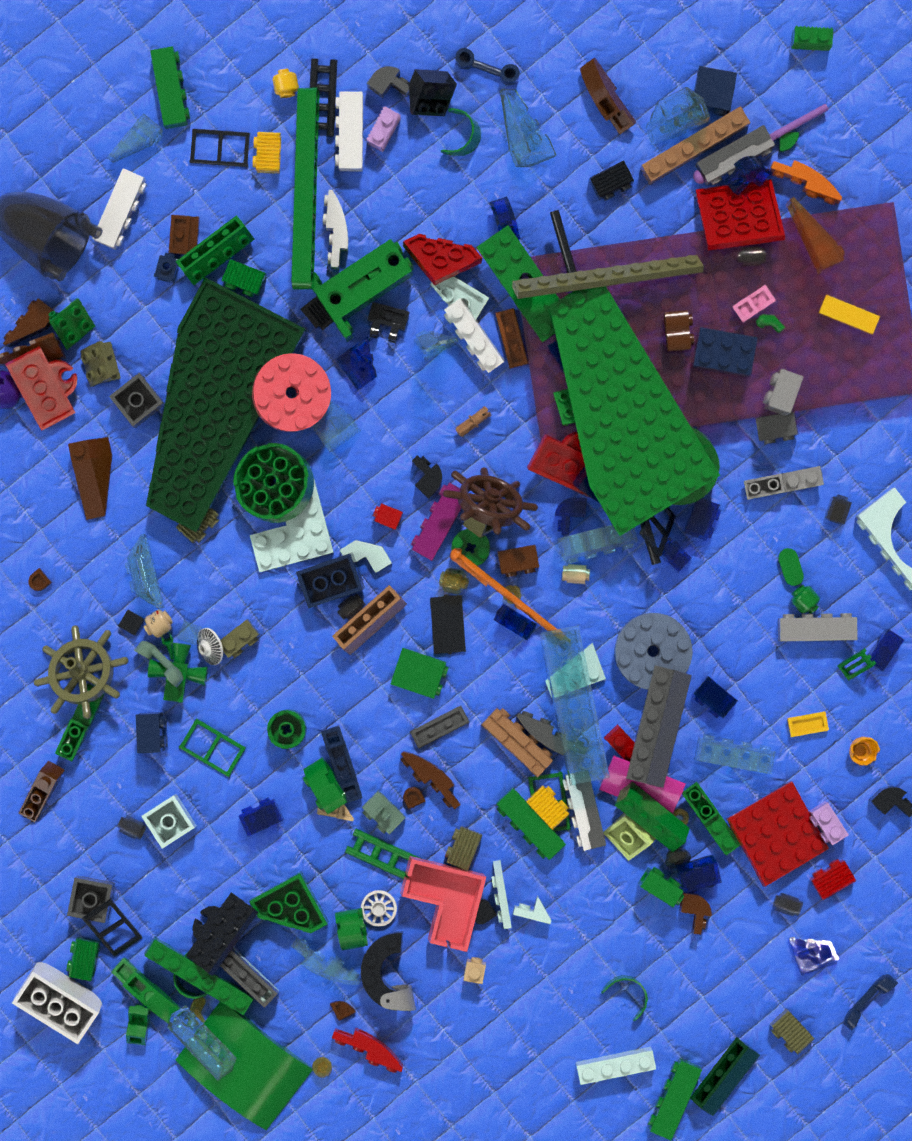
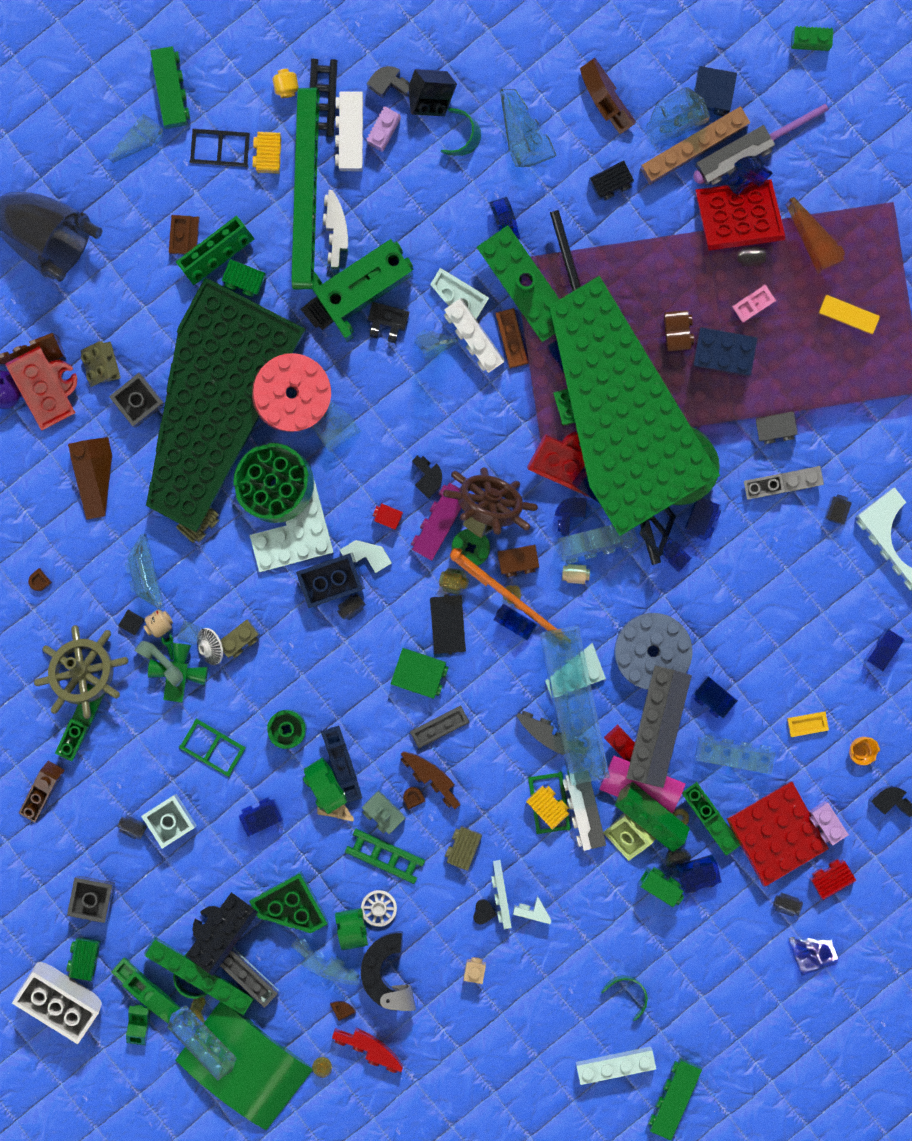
(33, 323): reddish brown slope -> none
(71, 323): green hinge -> none
(120, 207): white brick -> none
(124, 919): black window -> none
(151, 732): dark blue brick -> none
(170, 274): dark blue brick -> none
(358, 364): clear blue slope -> none
(369, 620): brick -> none
(440, 257): red plate -> none
(454, 894): coral piece -> none
(473, 421): medium nougat axle -> none
(508, 74): dark blue piece -> none
(517, 742): medium nougat brick -> none
(530, 823): green brick -> none
(607, 276): olive plate -> none
(697, 905): reddish brown brick -> none
(724, 1076): dark green brick -> none
(770, 320): green arm -> none
(783, 392): light grey brick -> none
(788, 141): green tile -> none
(790, 567): green tile -> none
(792, 1031): olive brick -> none
(805, 599): green head -> none
(815, 183): orange slope -> none
(817, 629): light grey brick -> none
(865, 658): green tile -> none
(882, 984): dark blue piece -> none

